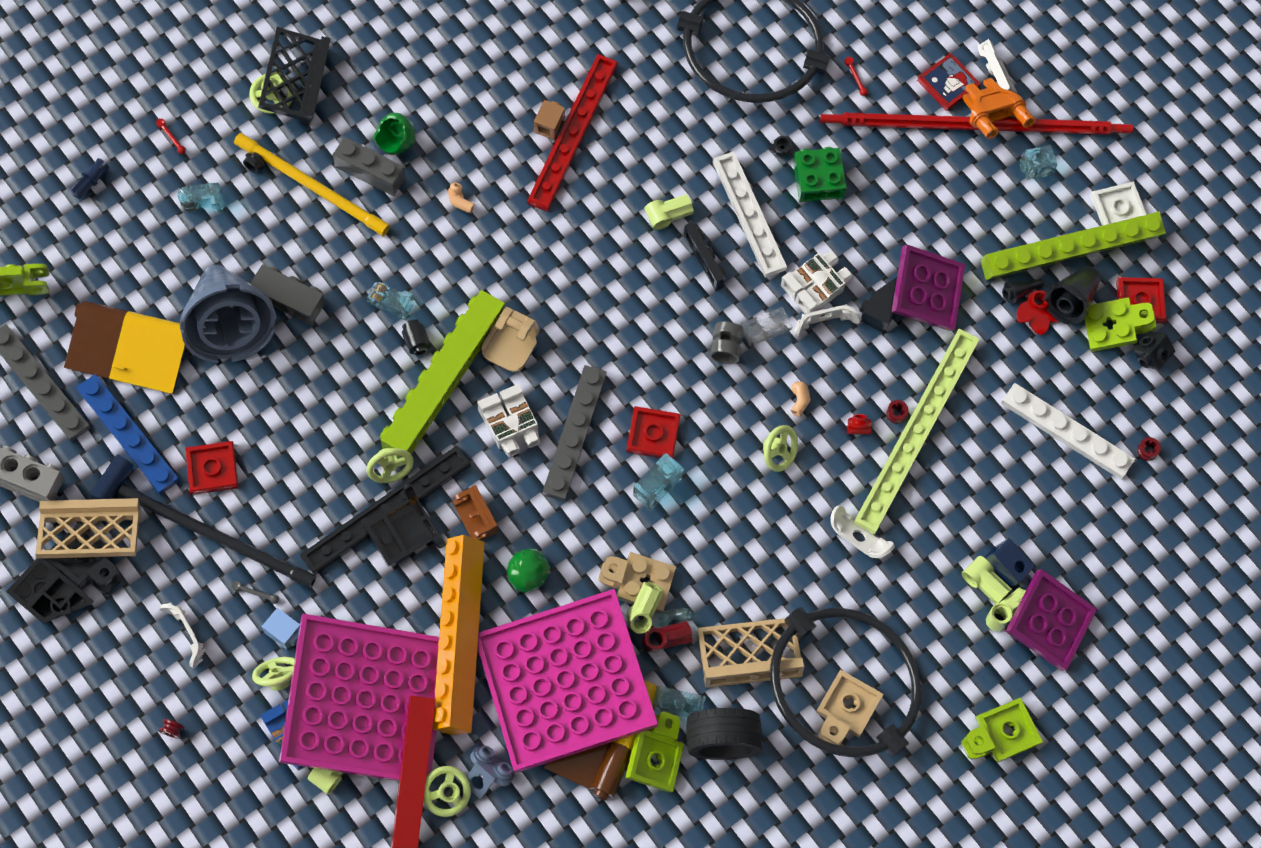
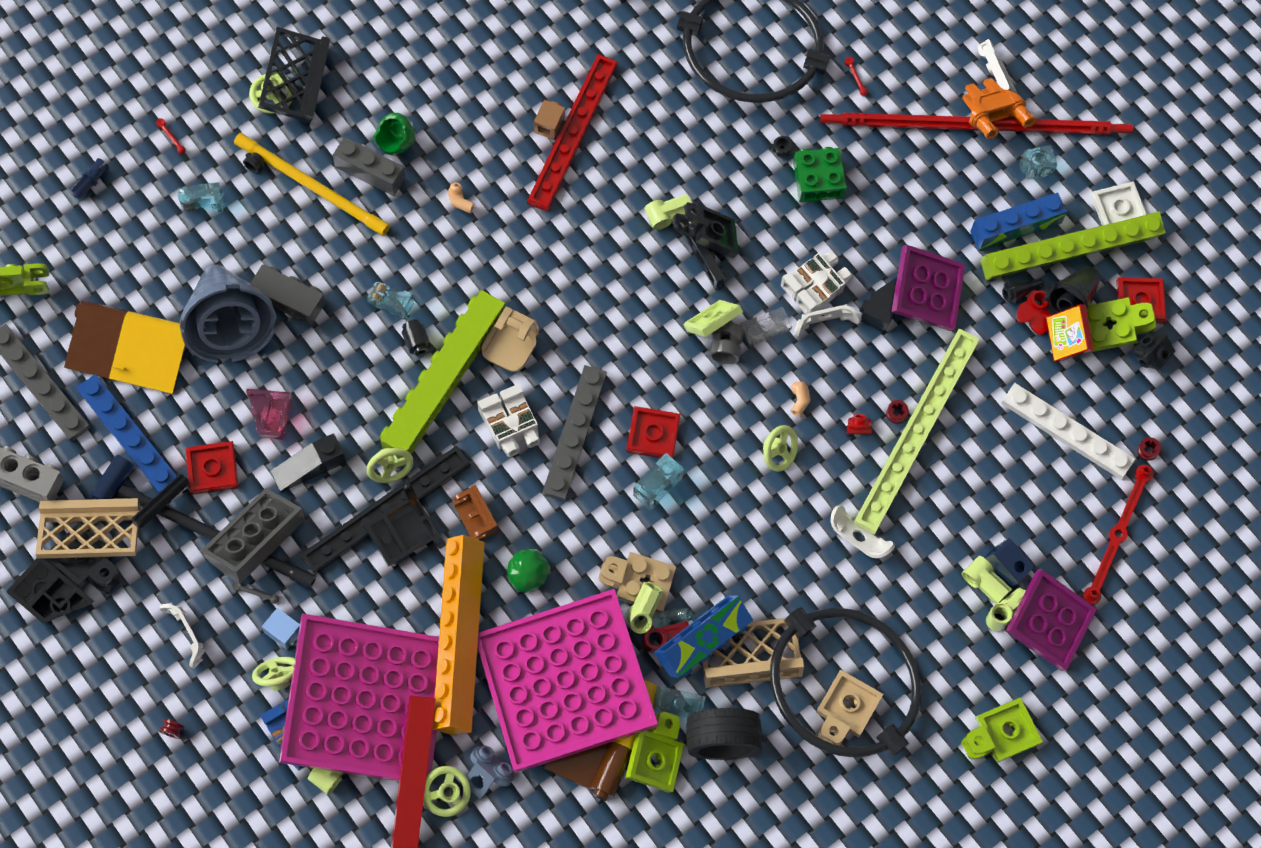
(163, 498): none -> black axle
(253, 535): none -> dark grey slope
(270, 412): none -> clear pink wing
(309, 462): none -> slope
(704, 636): none -> blue brick
(709, 227): none -> black plate
(712, 318): none -> yellowish green tile
(749, 214): white plate -> none
(947, 81): tile -> none
(1018, 221): none -> blue brick
(1069, 333): none -> tile
(1143, 475): none -> red piece

